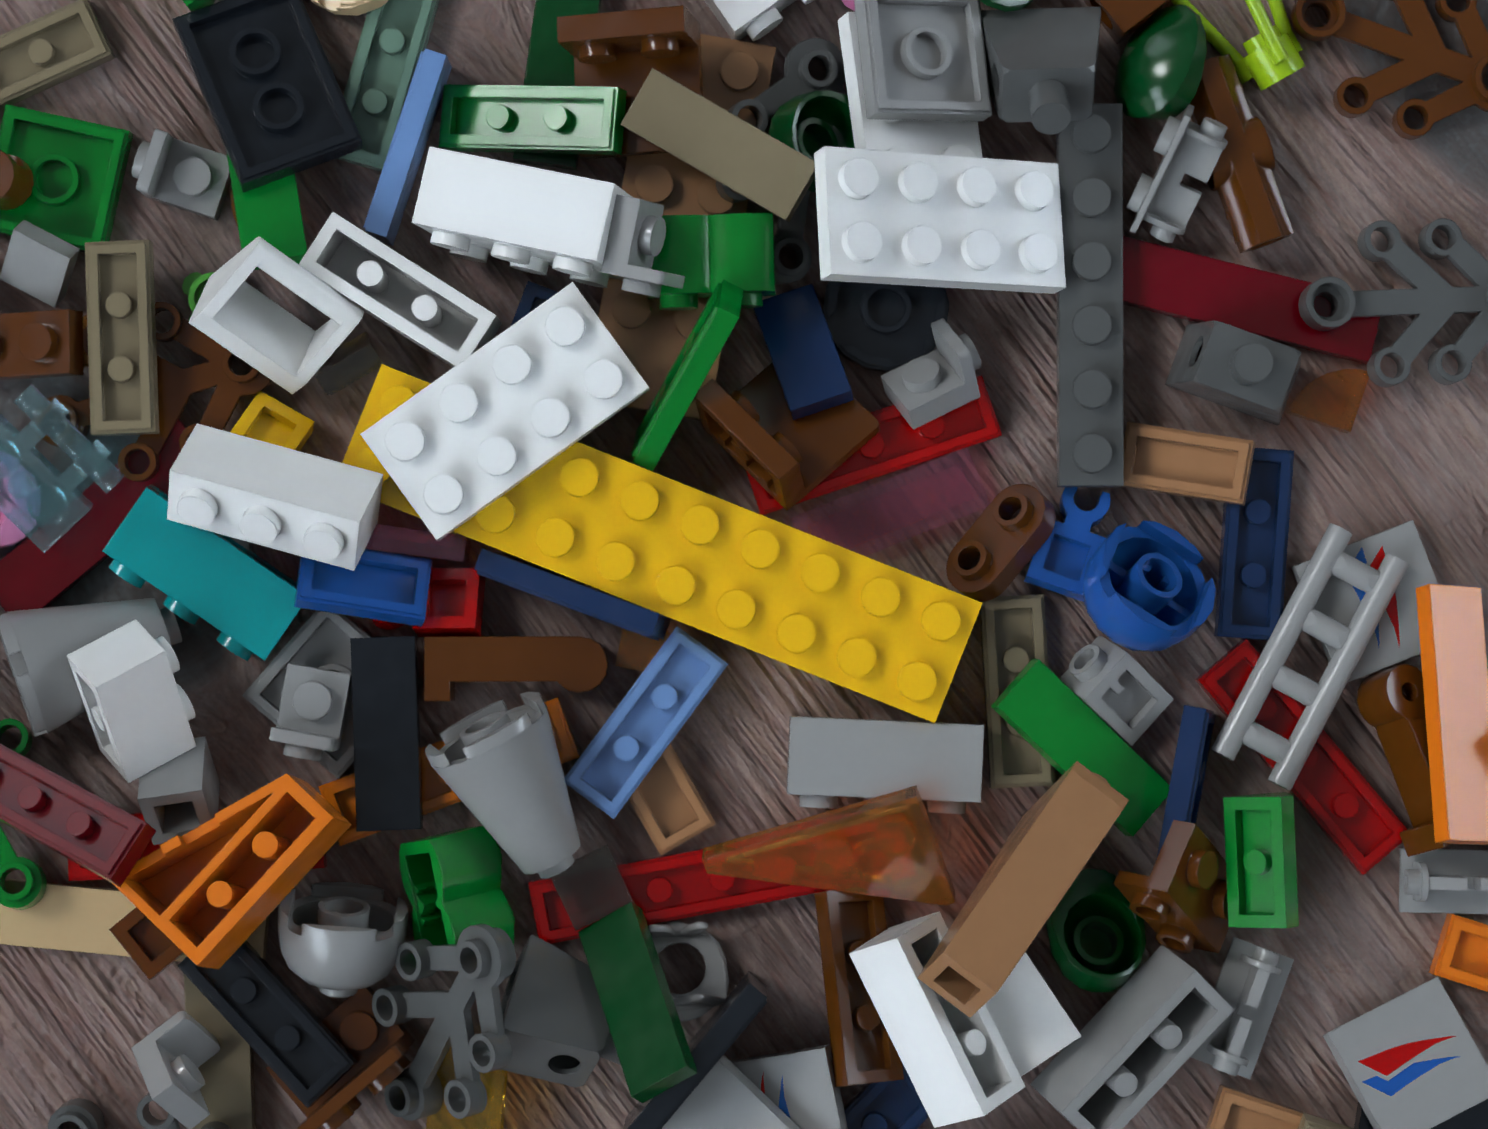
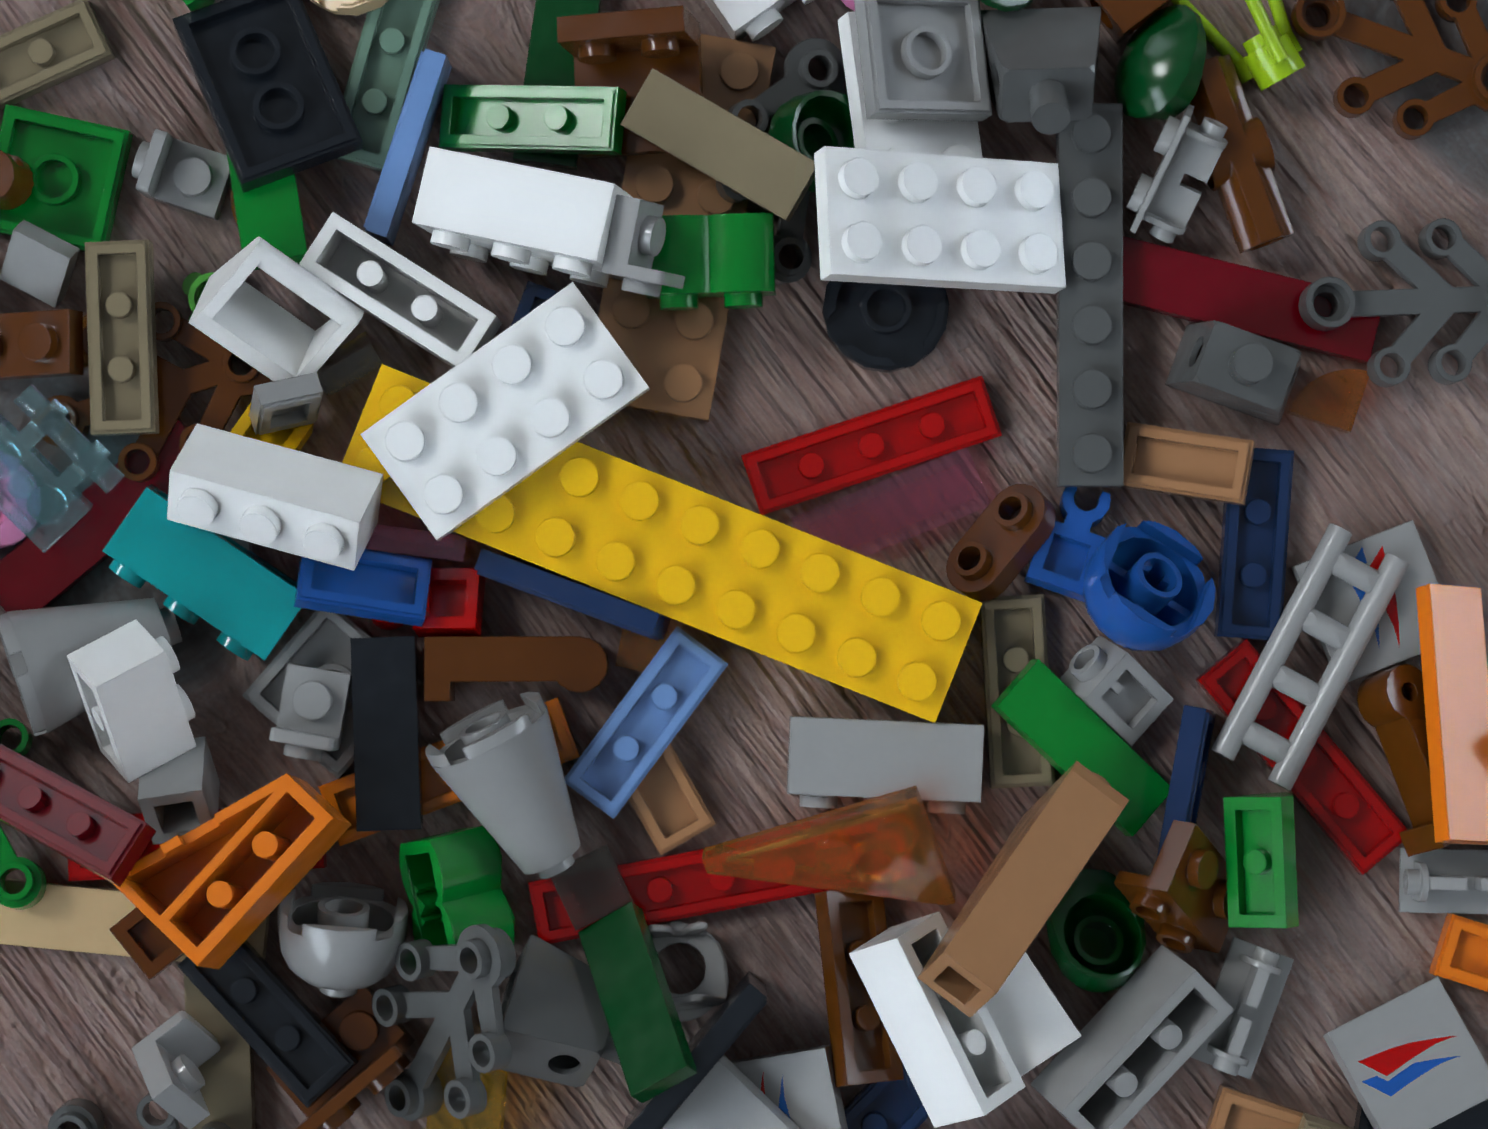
(285, 403): none -> light grey tile
(687, 374): green tile -> none
(777, 451): reddish brown bracket -> none
(803, 352): dark blue tile -> none
(937, 380): light grey bracket -> none

